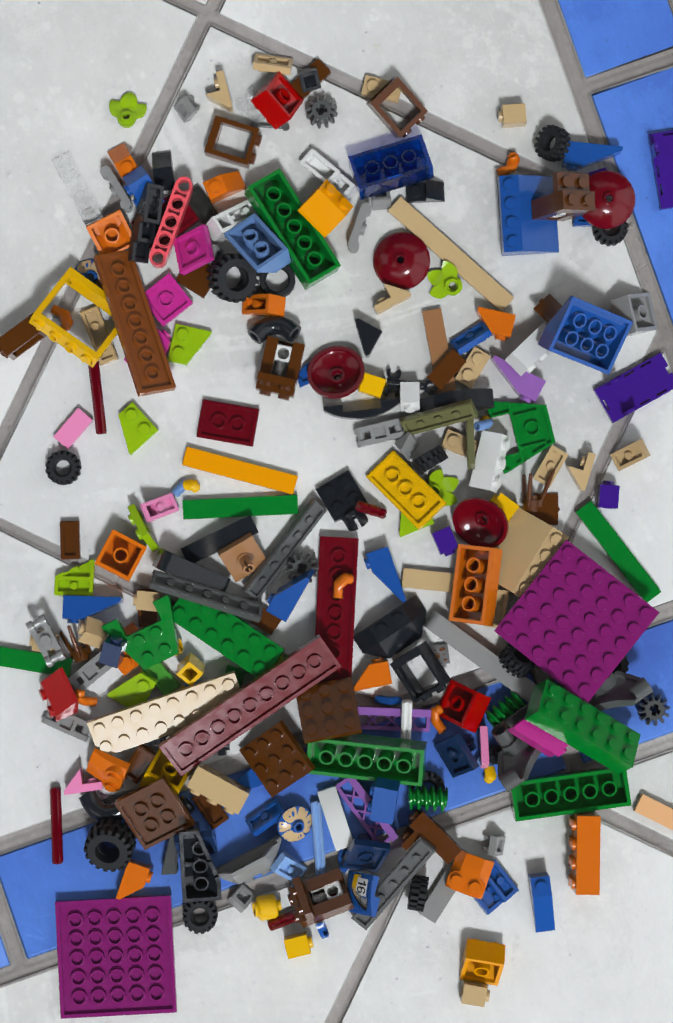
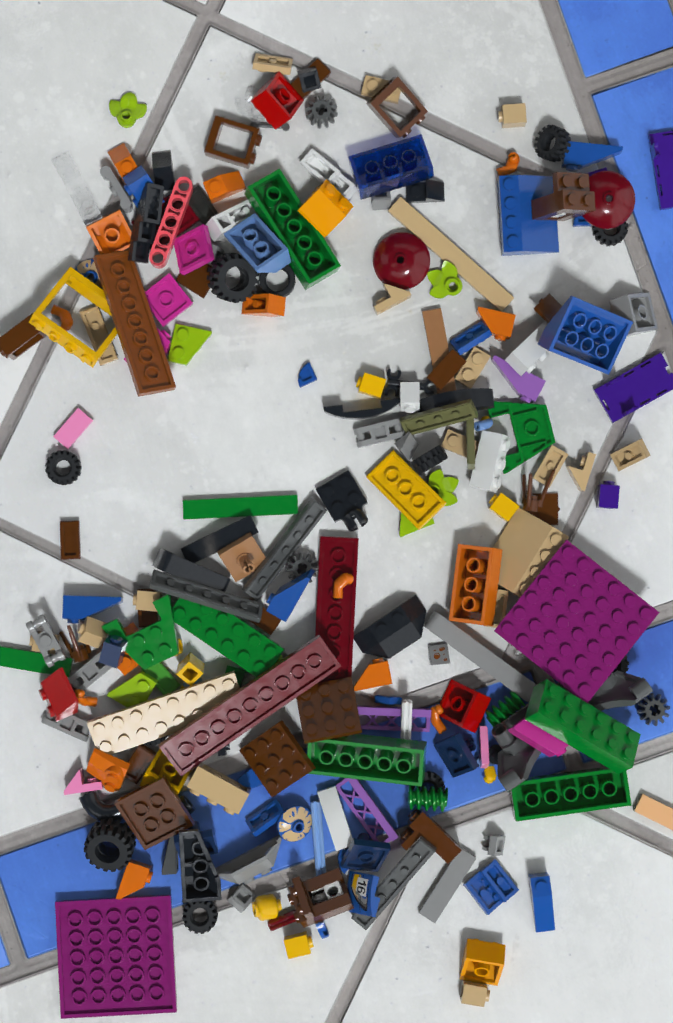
(56, 825): dark red axle -> none
(76, 581): lime wing -> none
(97, 399): dark red axle -> none
(120, 555): orange brick -> none
(135, 427): lime wing -> none
(143, 531): lime wing -> none
(159, 507): bright pink slope -> none
(186, 109): light grey tile -> none
(186, 484): arm -> none
(213, 814): reddish brown tile -> none
(222, 96): tan slope -> none
(228, 423): dark red tile -> none
(240, 470): light orange tile -> none
(273, 384): reddish brown brick -> none
(274, 325): black cylinder -> none
(288, 866): light blue slope -> none
(334, 363): dark red dish -> none
(359, 227): light grey plate -> none
(368, 336): black slope -> none
(370, 509): dark red axle -> none
(384, 569): blue slope -> none
(384, 800): blue brick -> none
(409, 680): black window -> none
(418, 893): black tyre -> none
(427, 580): tan tile -> none
(445, 541): dark purple brick -> none
(469, 874): orange slope -> none
(477, 529): dark red dish -> none
(515, 662): black tyre -> none
(585, 853): orange brick -> none
(618, 551): green tile -> none

